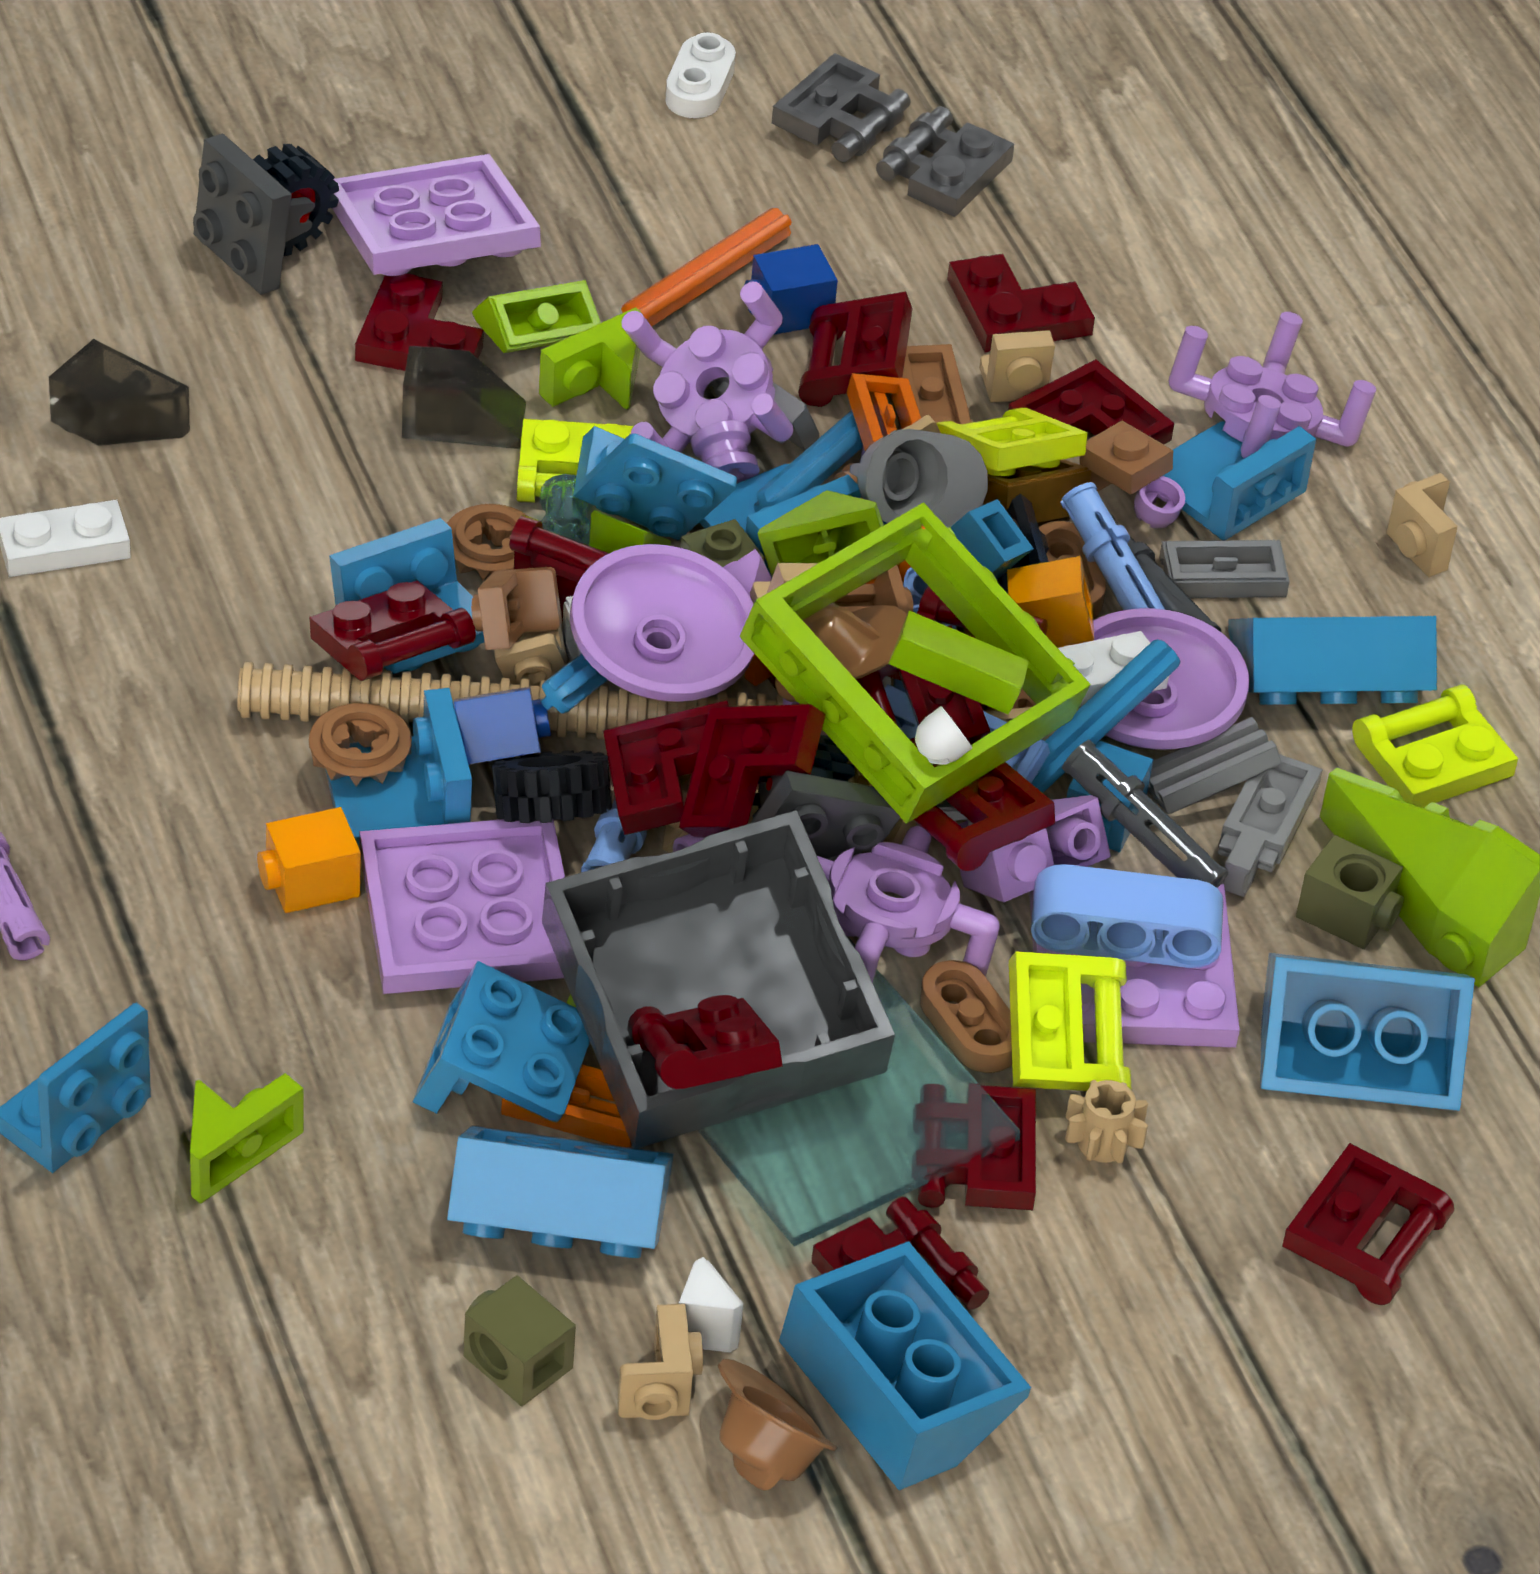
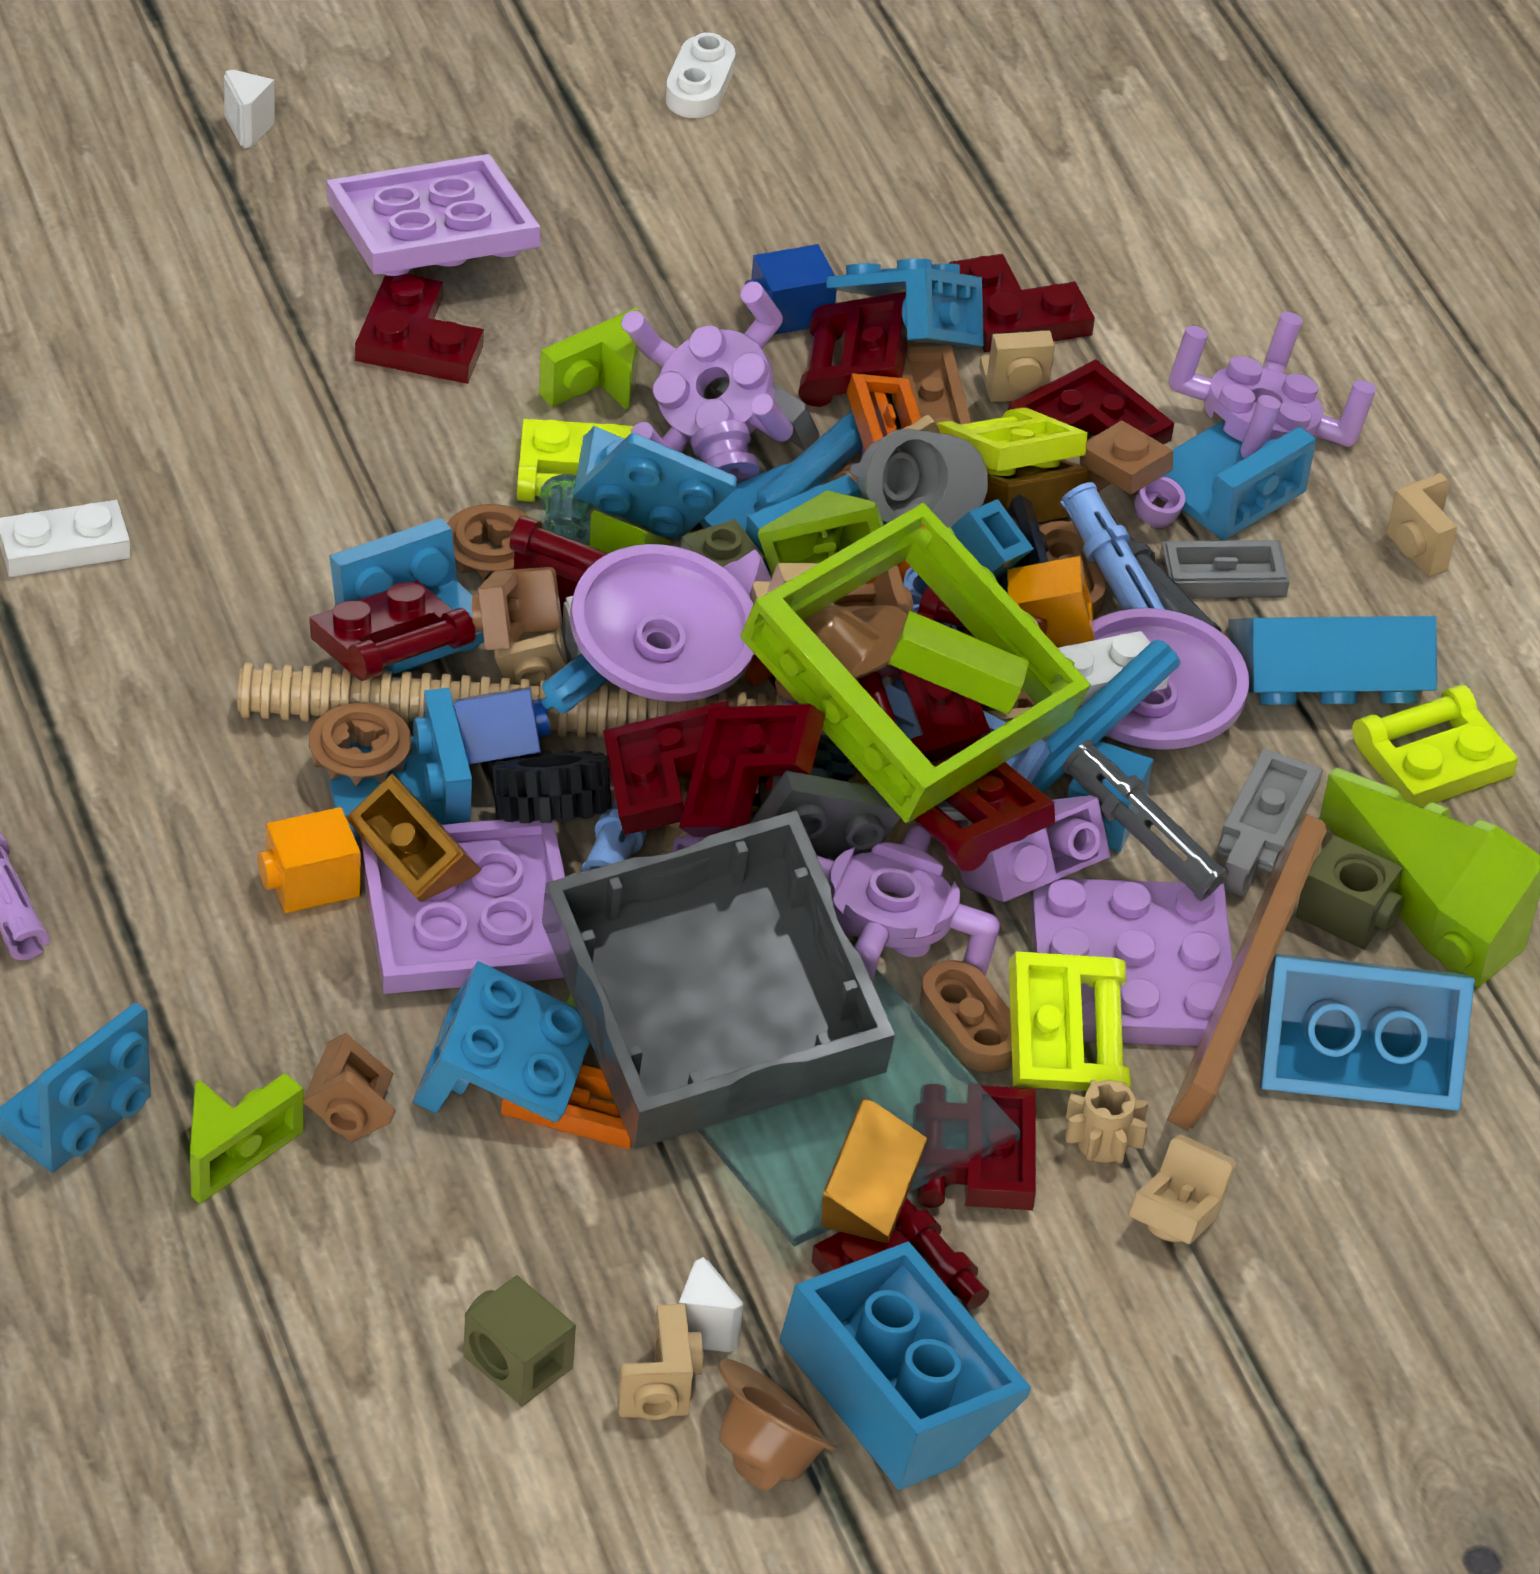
(117, 398): clear smoke slope -> none
(249, 105): none -> white slope
(260, 207): dark grey plate -> none
(350, 1089): none -> medium nougat bracket
(411, 840): none -> pearl gold slope
(458, 400): clear smoke slope -> none
(537, 315): lime slope -> none
(559, 1190): dark azure slope -> none
(711, 266): orange axle -> none
(724, 1038): dark red plate -> none
(826, 105): flat silver plate -> none
(872, 1174): none -> pearl gold slope
(938, 302): none -> dark azure bracket
(940, 738): white hinge -> none
(960, 163): flat silver plate -> none
(1127, 916): light blue beam -> none
(1186, 1191): none -> tan bracket
(1212, 766): light grey tile -> none
(1247, 974): none -> medium nougat tile
(1350, 1209): dark red plate -> none

